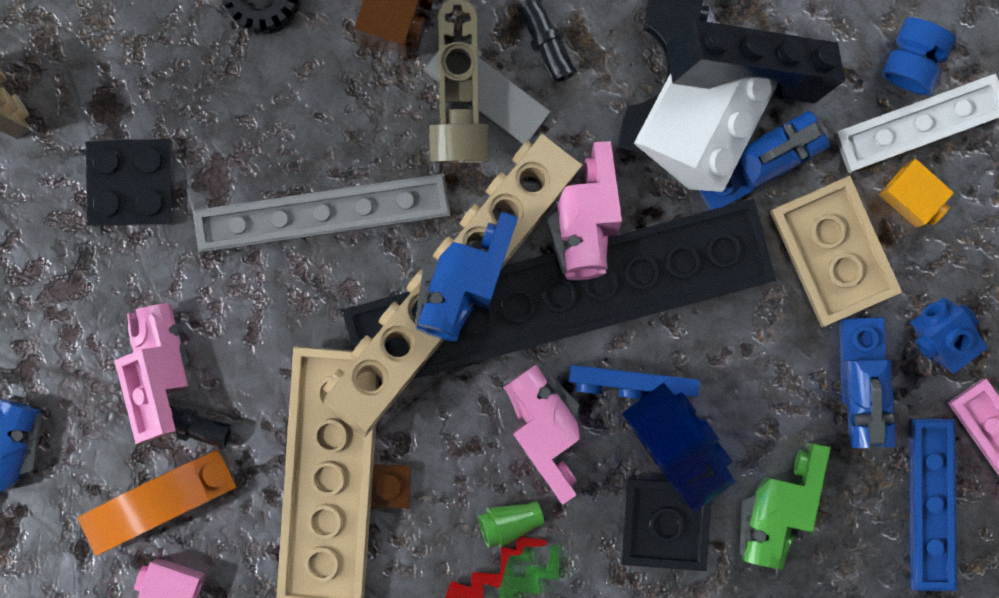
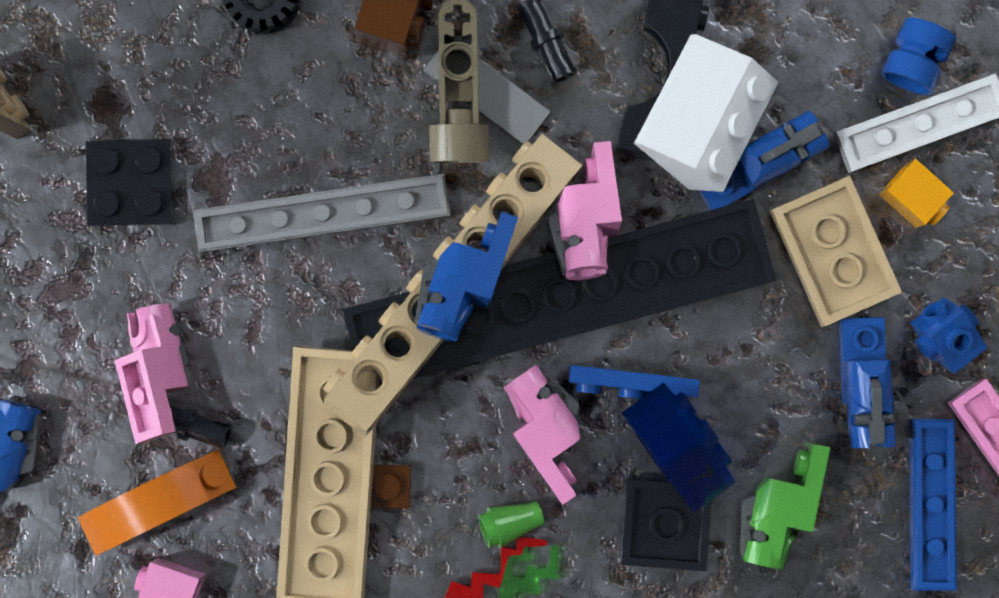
(718, 53): black arch -> none

